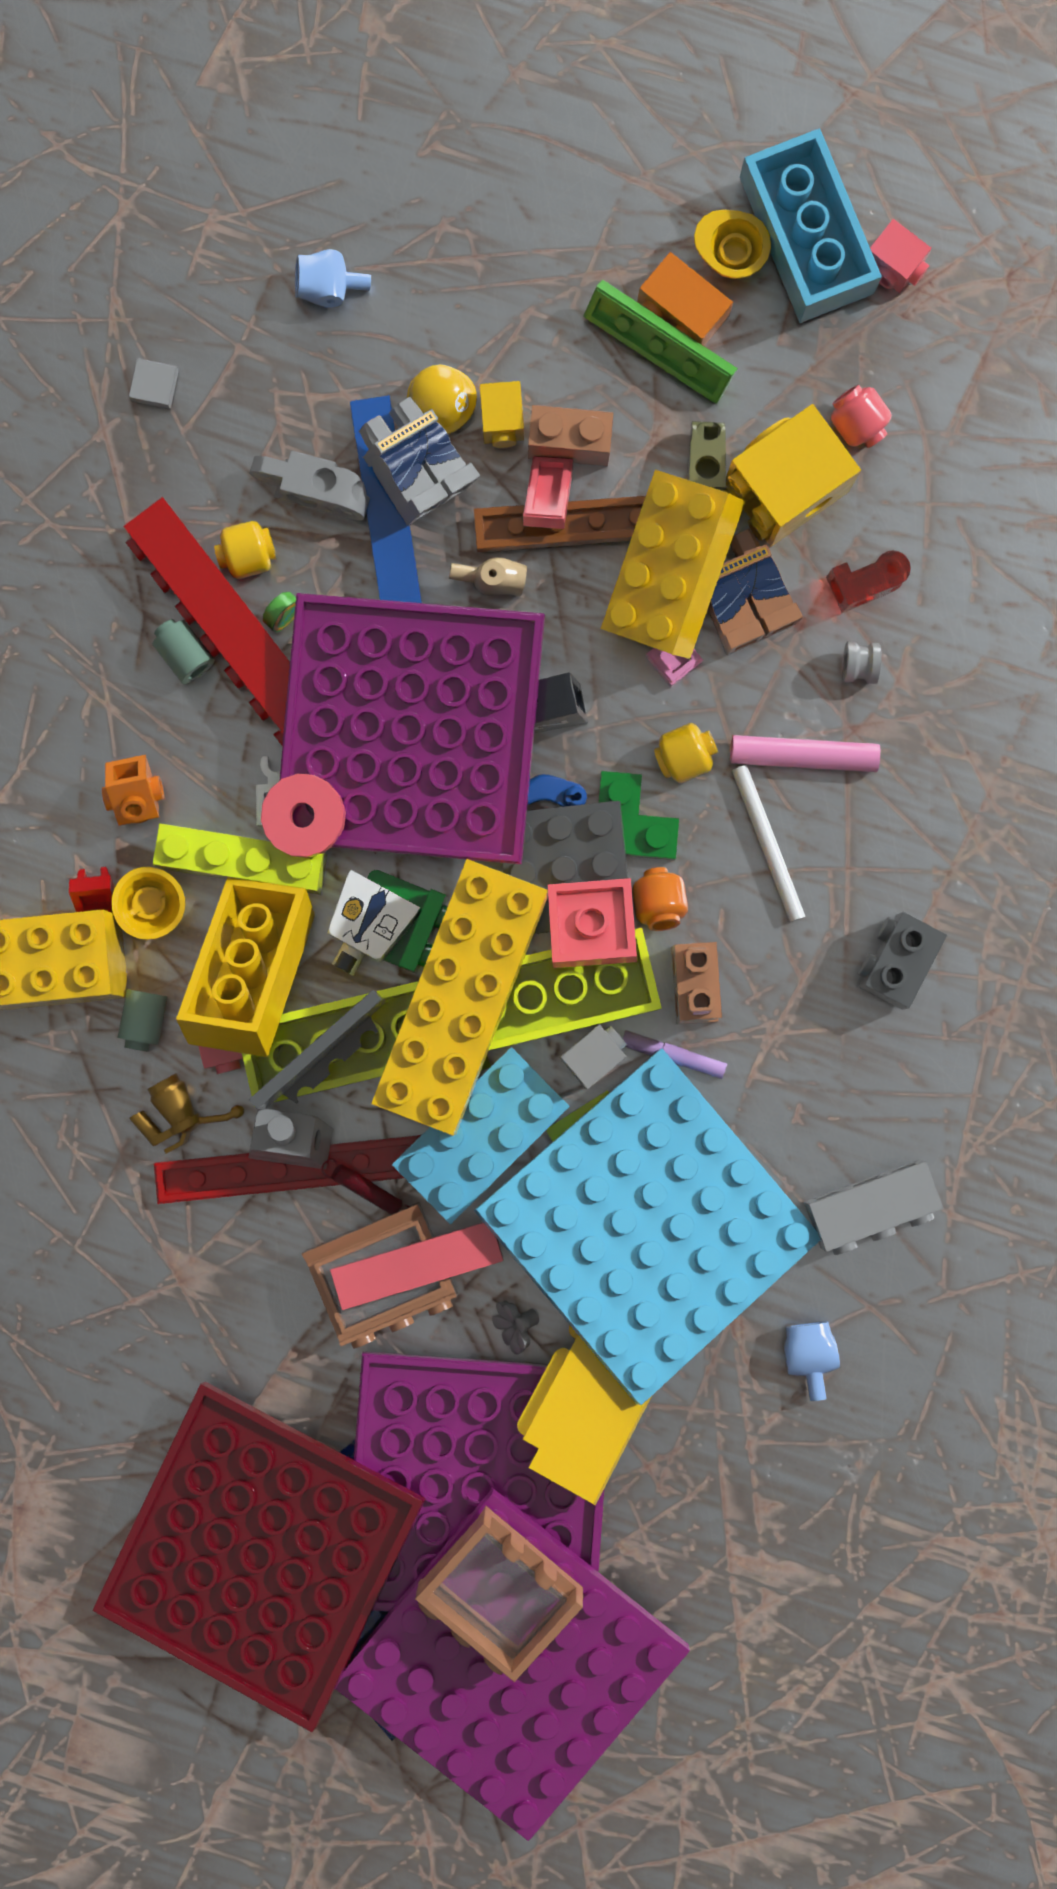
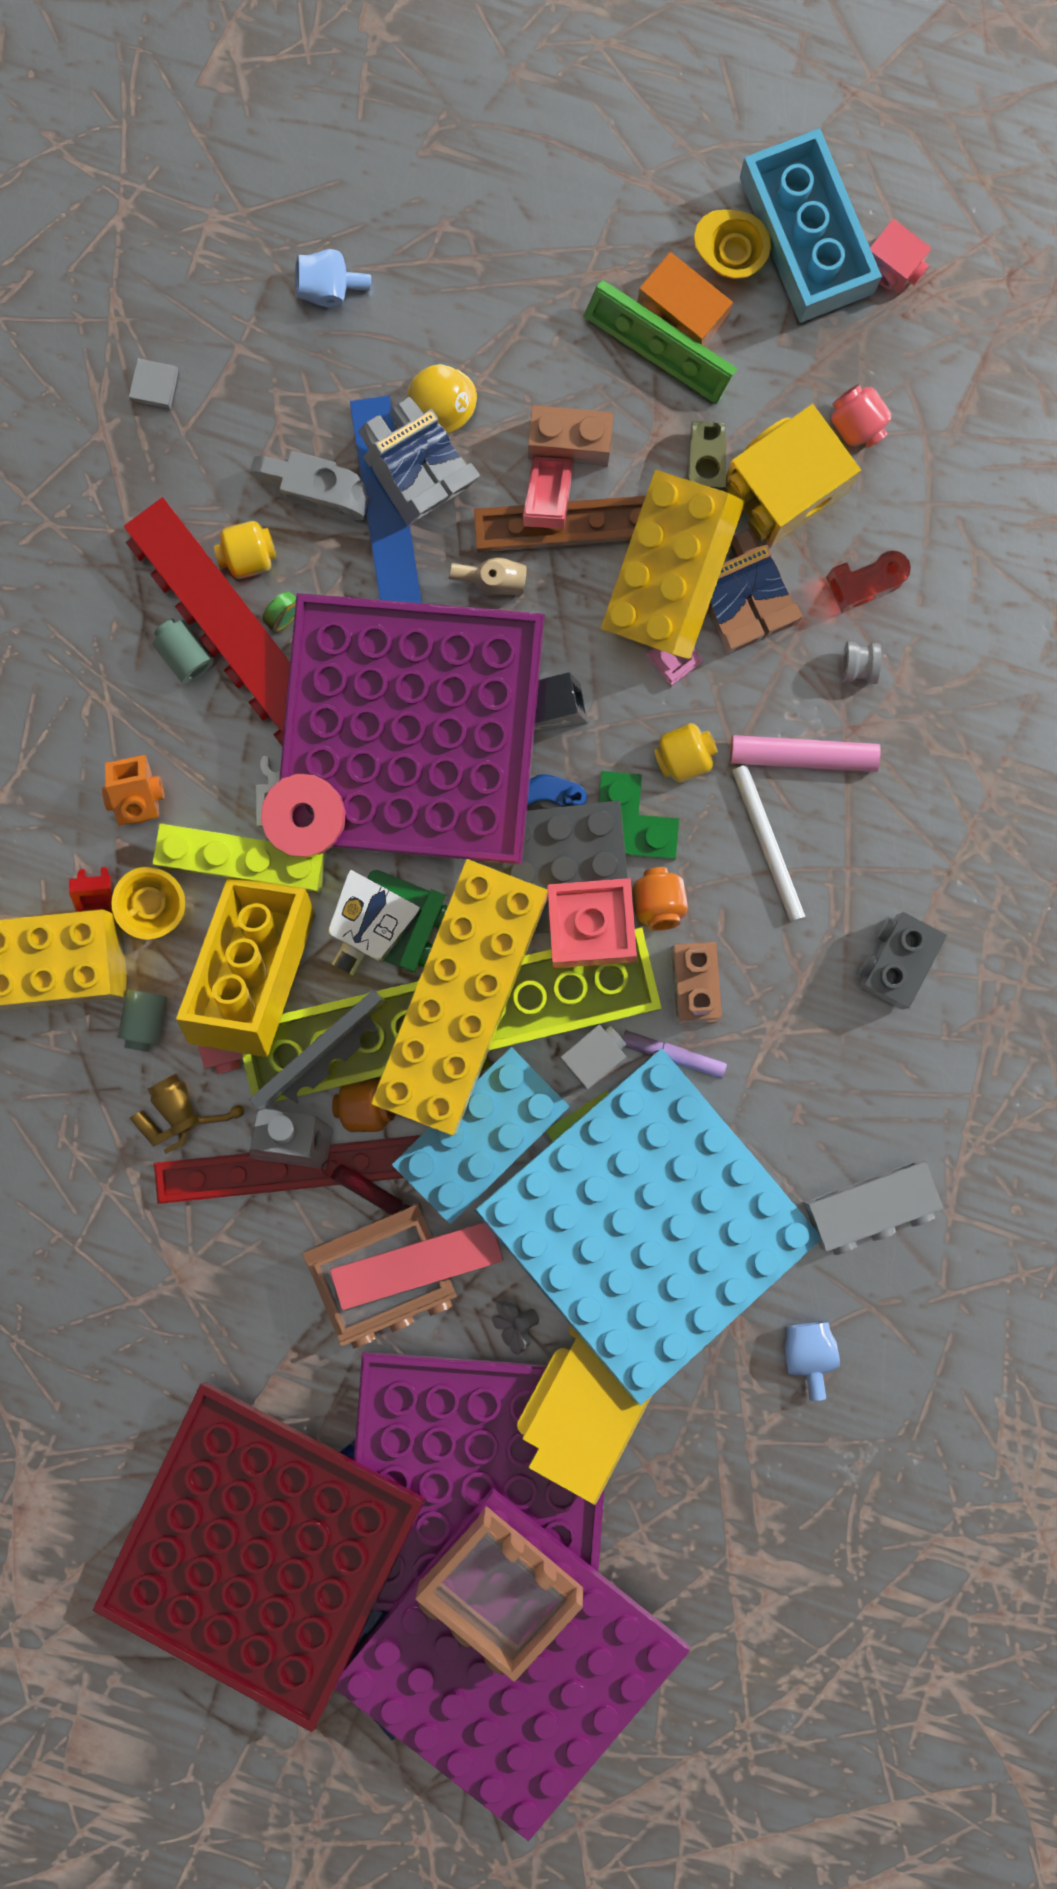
(355, 1107): none -> orange head
(502, 413): yellow brick -> none

